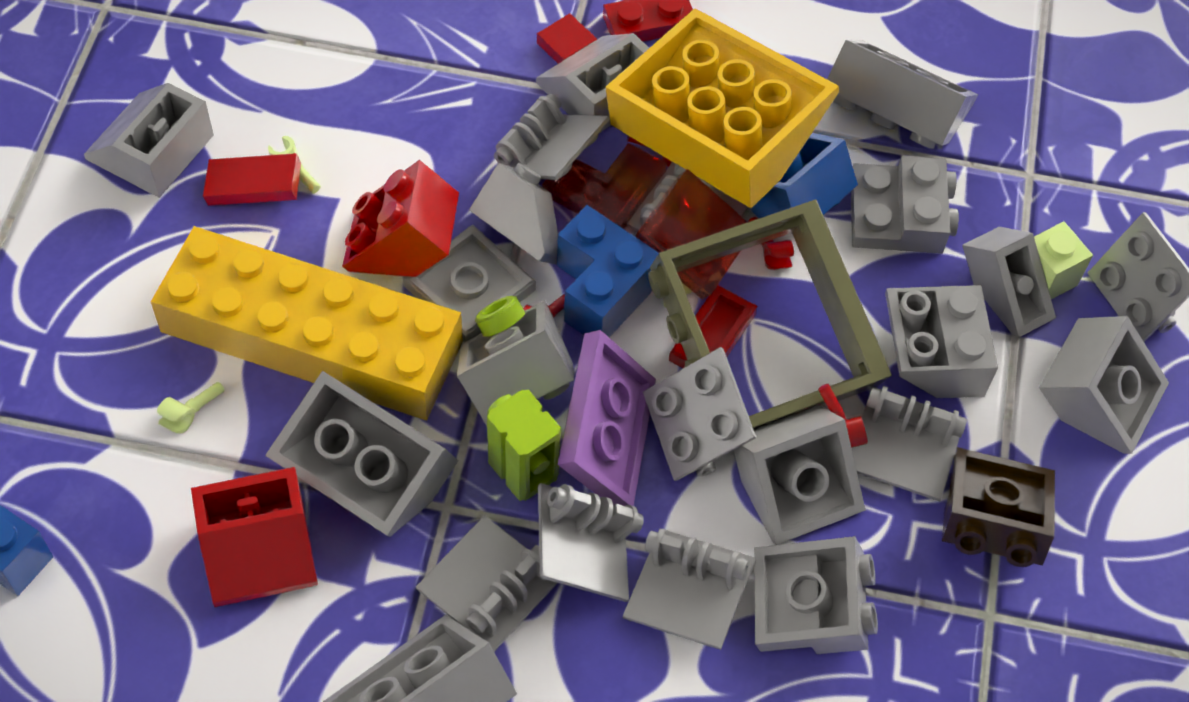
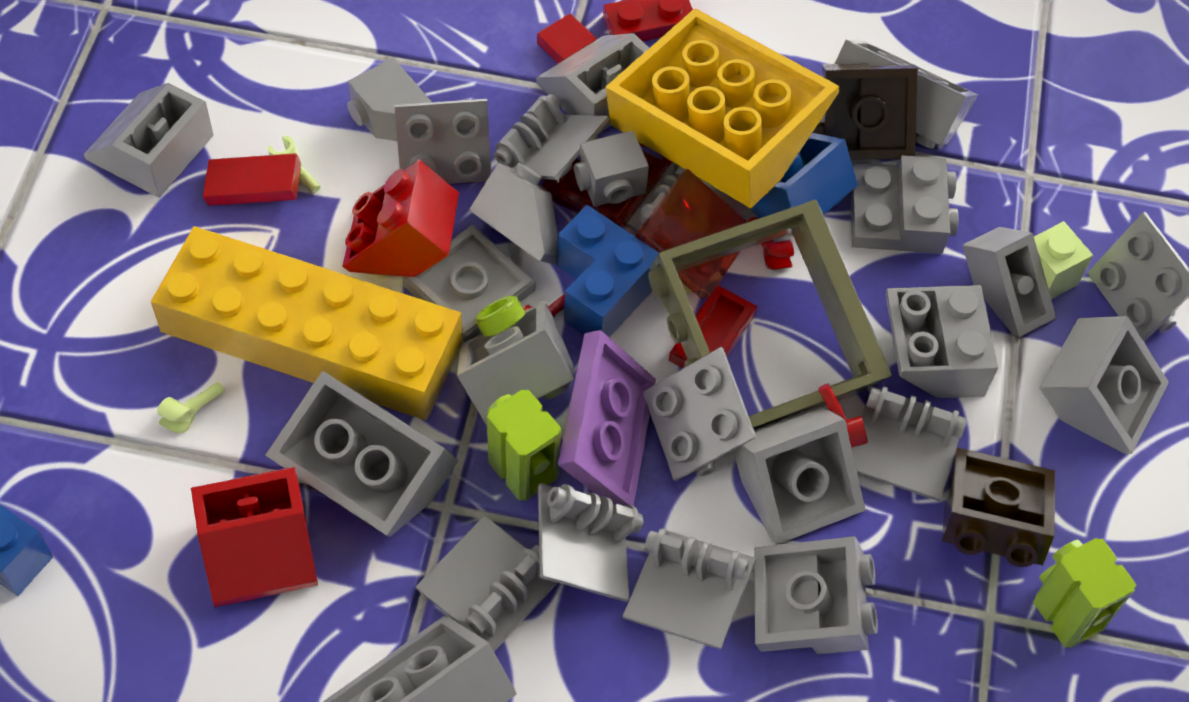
(377, 92): none -> light grey slope
(446, 138): none -> light grey hinge
(612, 168): none -> light grey brick
(872, 109): none -> dark brown plate
(1083, 590): none -> lime brick

